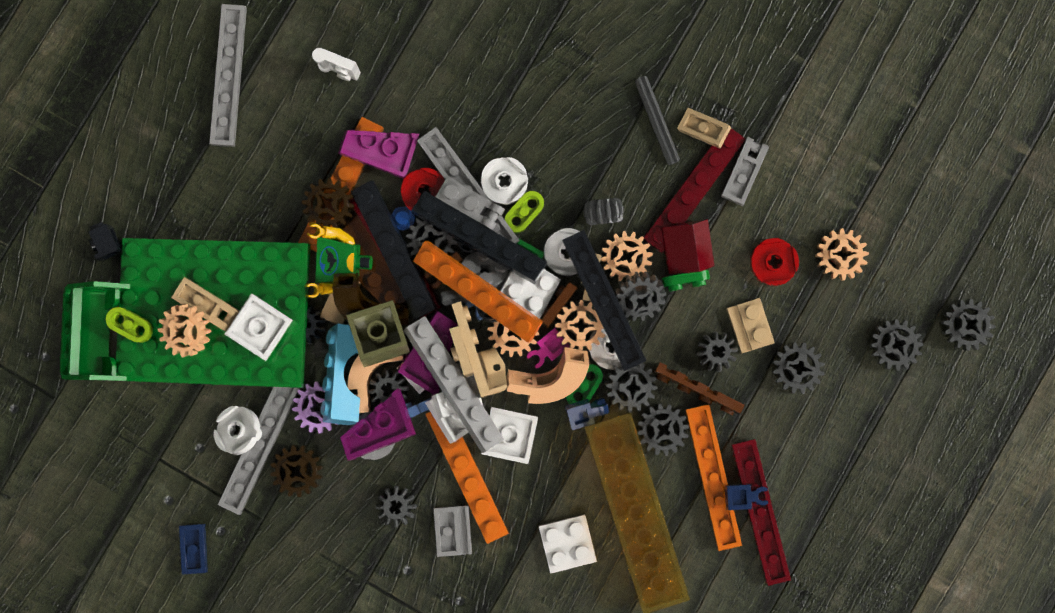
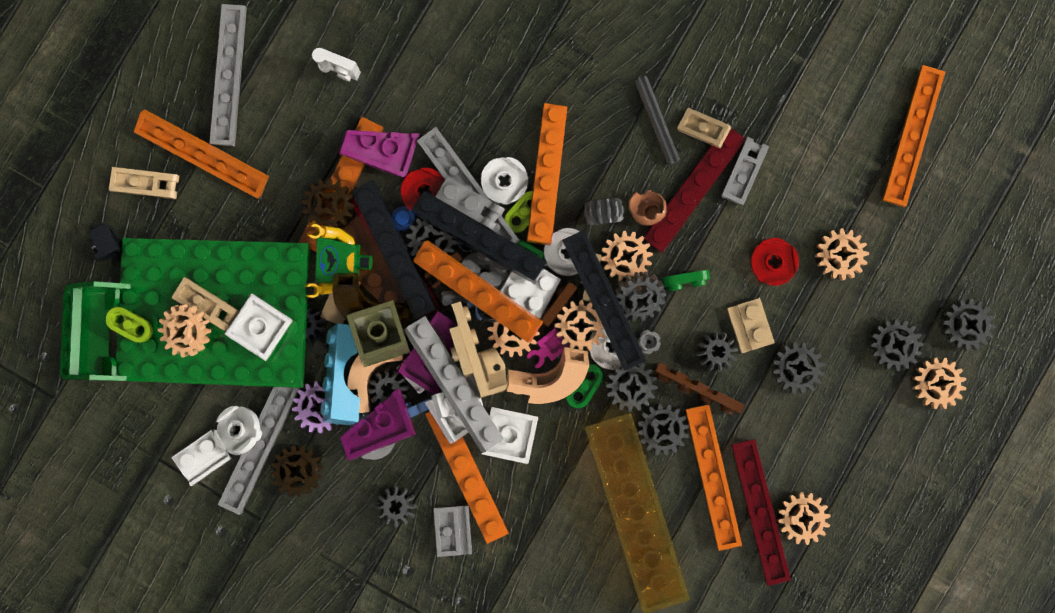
(143, 182): none -> tan plate
(193, 549): dark blue plate -> none
(200, 458): none -> white plate
(201, 154): none -> orange plate
(547, 174): none -> orange plate
(567, 543): white plate -> none
(583, 413): dark blue plate -> none
(647, 207): none -> nougat hair
(647, 335): none -> light grey plate
(688, 247): dark red slope -> none
(741, 497): dark blue plate -> none
(802, 507): none -> light nougat gear
(913, 136): none -> orange plate
(941, 392): none -> light nougat gear

